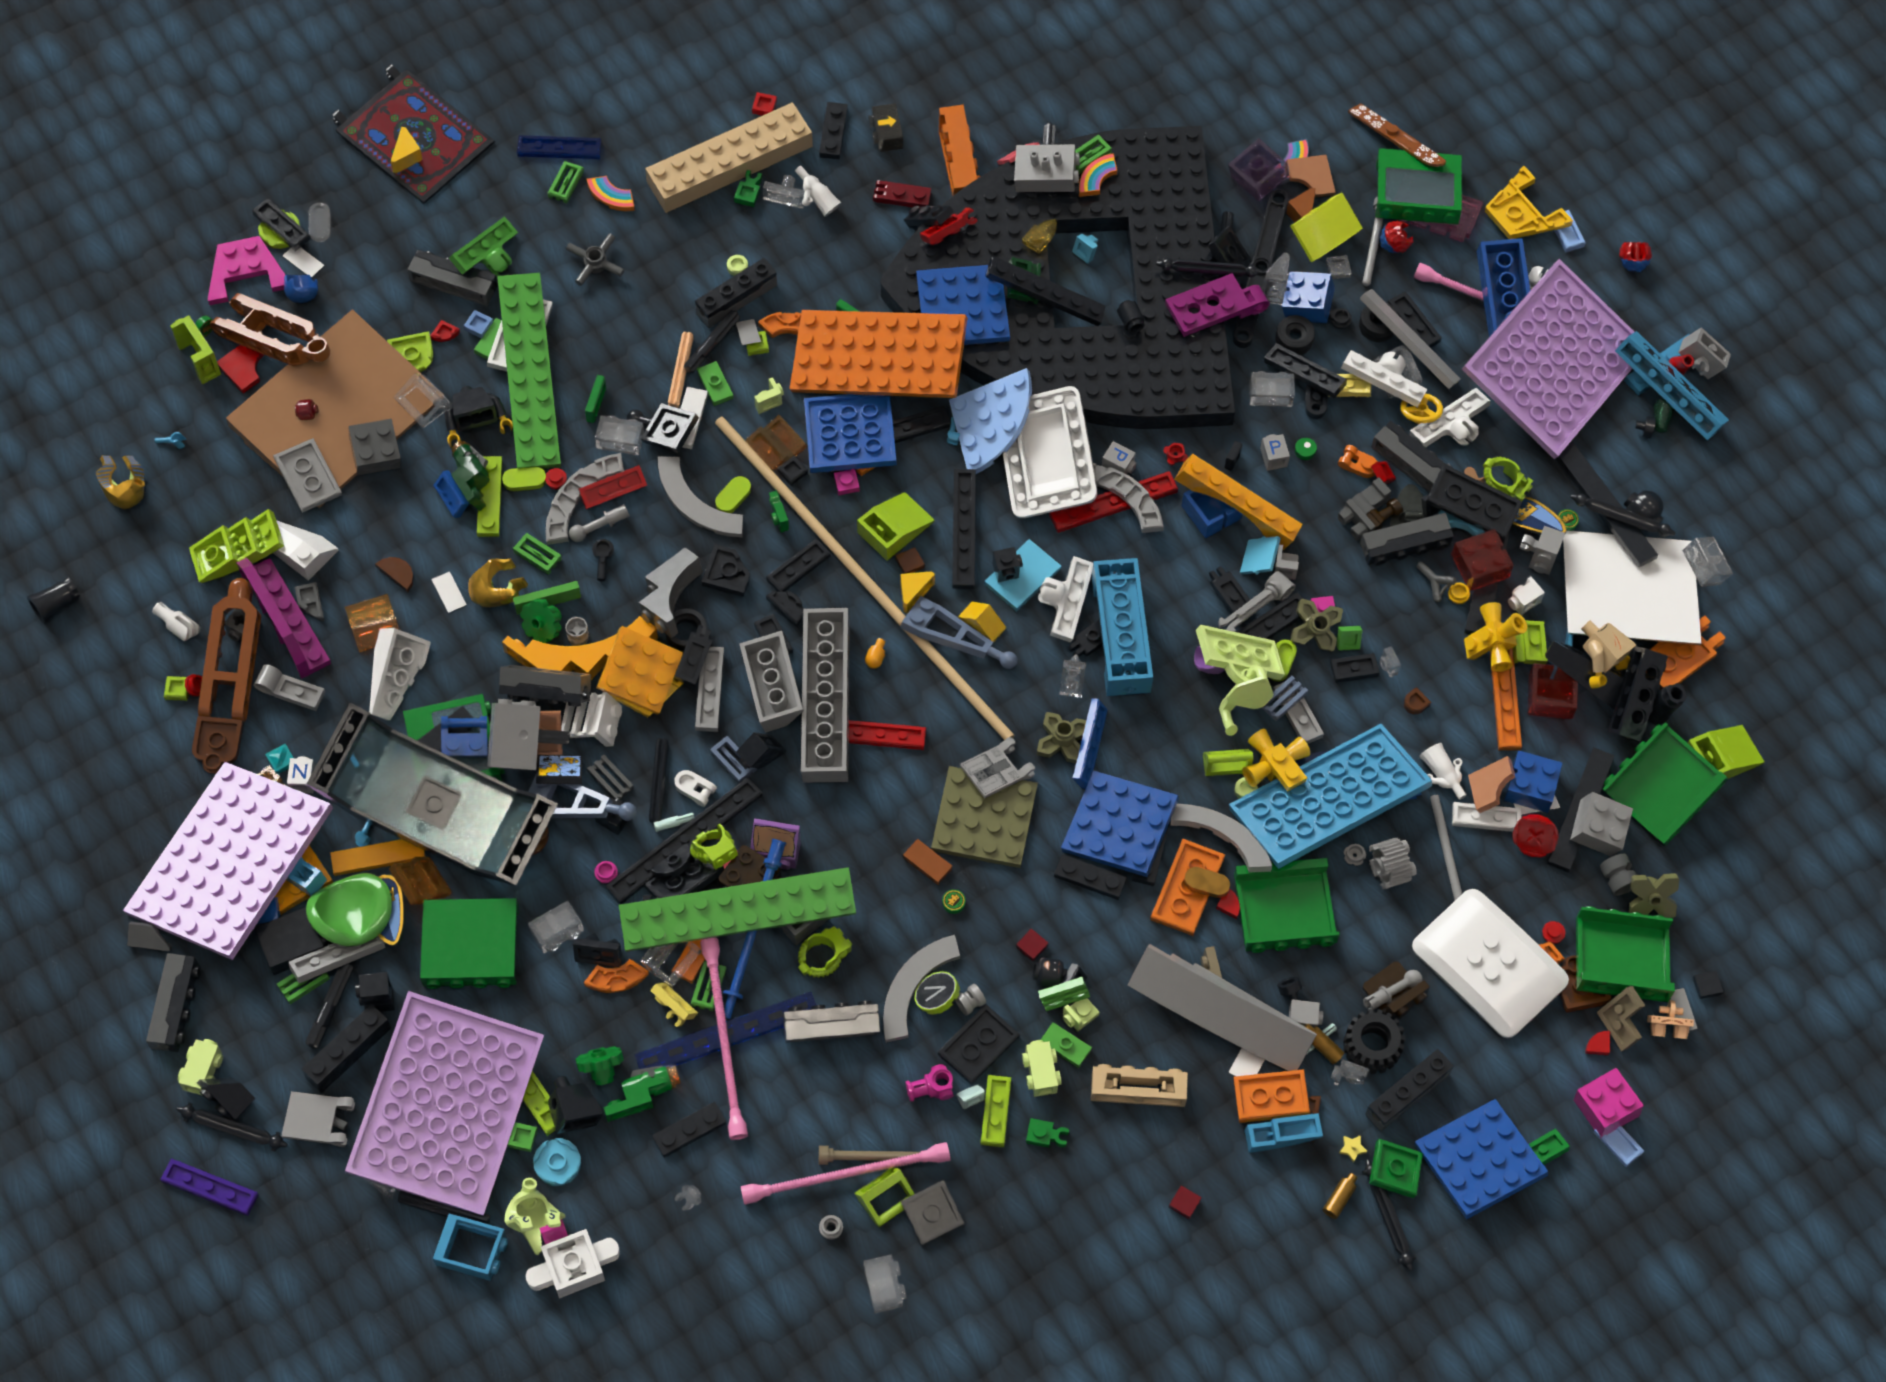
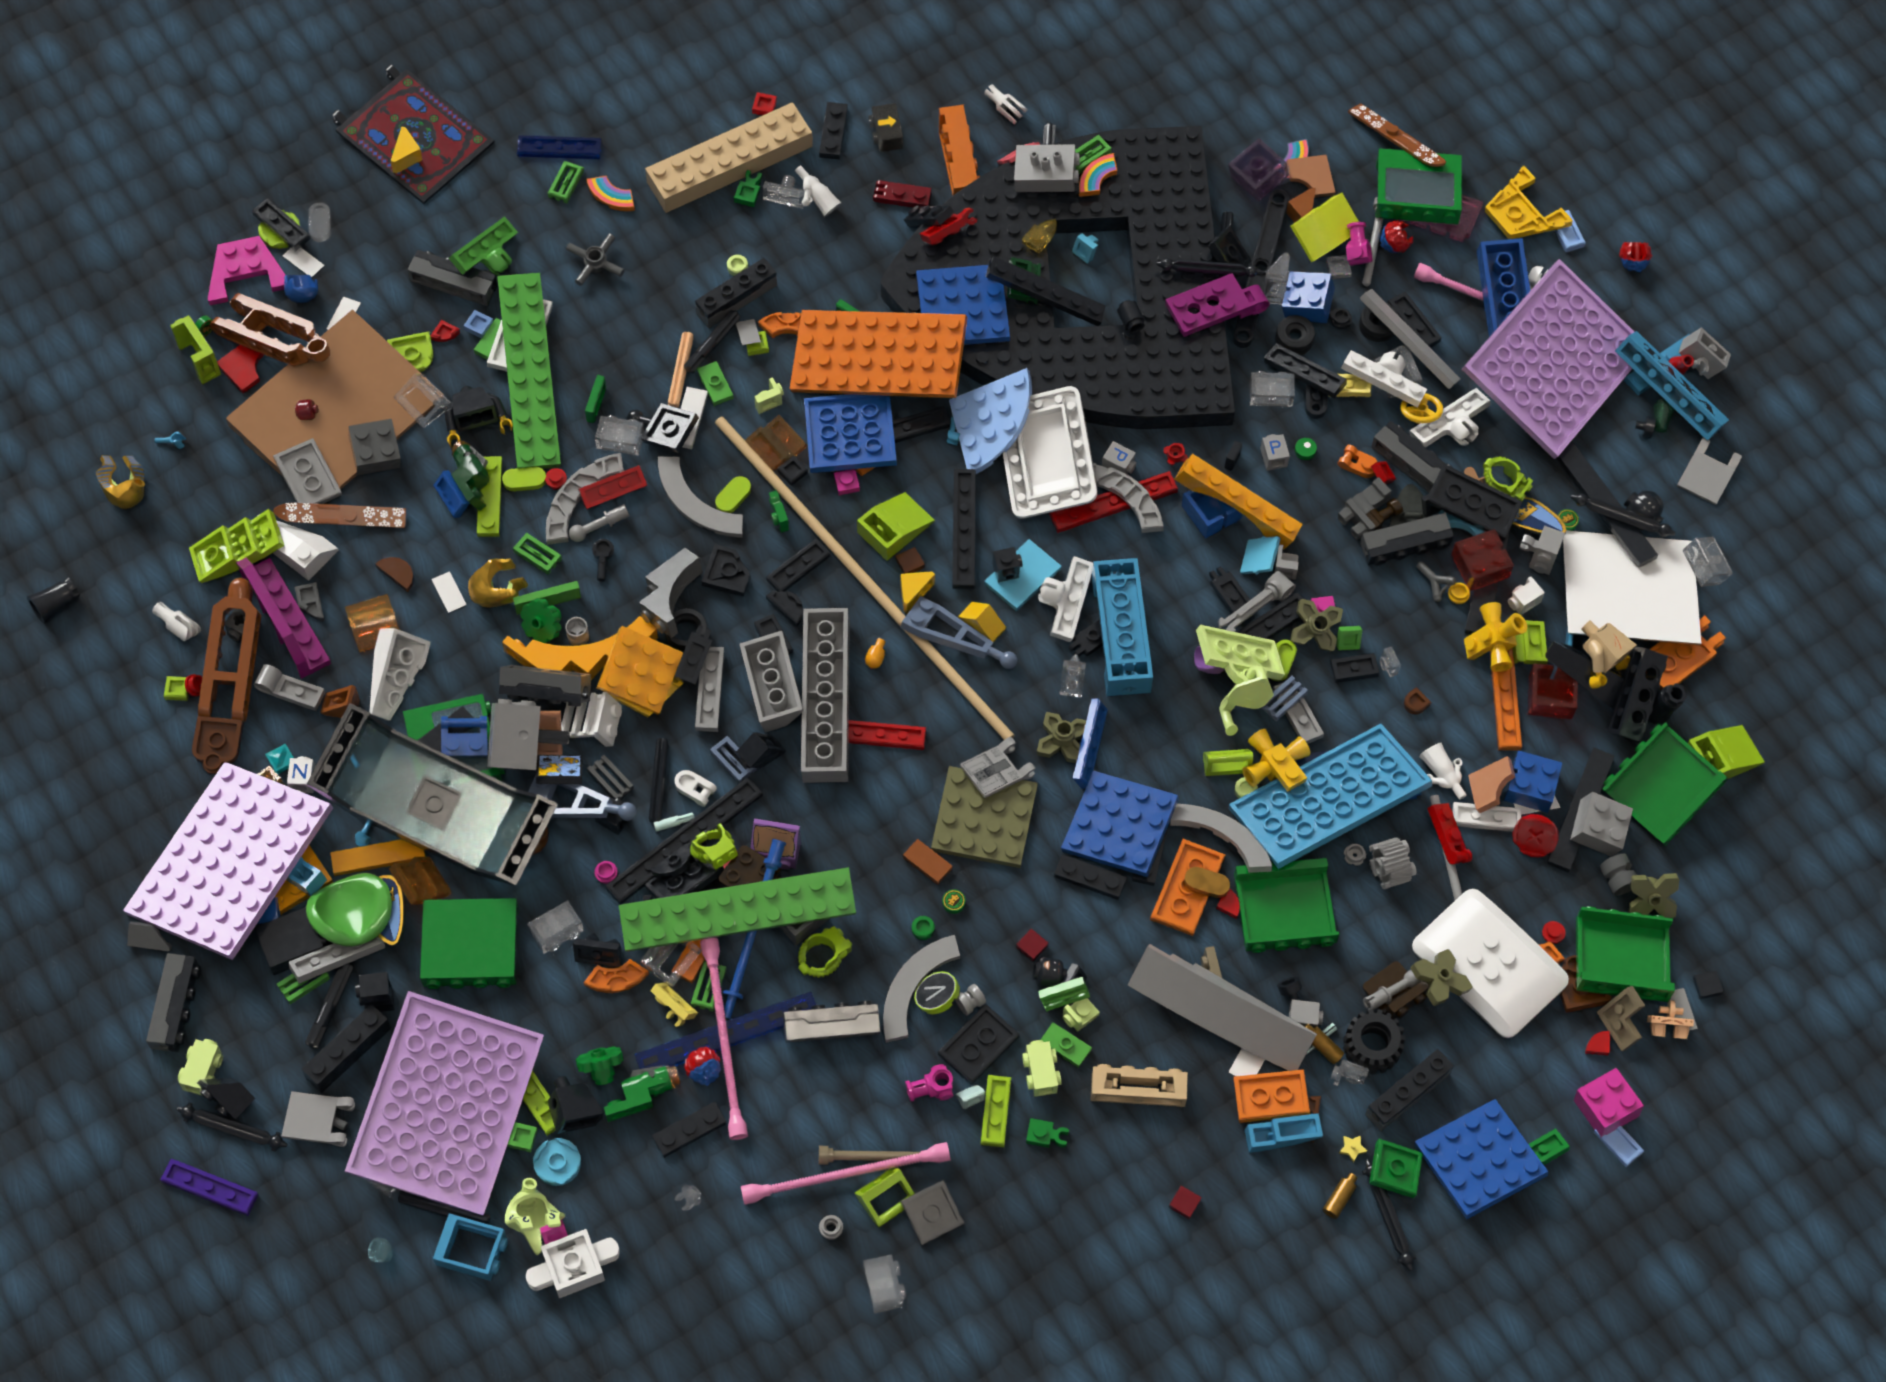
(337, 701): none -> dark orange slope
(342, 514): none -> dark orange piece
(344, 307): none -> white sticker
(380, 1250): none -> clear light blue tile
(703, 1066): none -> piece
(923, 927): none -> green tile
(1004, 102): none -> white arm
(1359, 248): none -> dark pink connector
(1440, 977): none -> olive plant
(1449, 834): none -> red plate
(1707, 476): none -> light grey flag

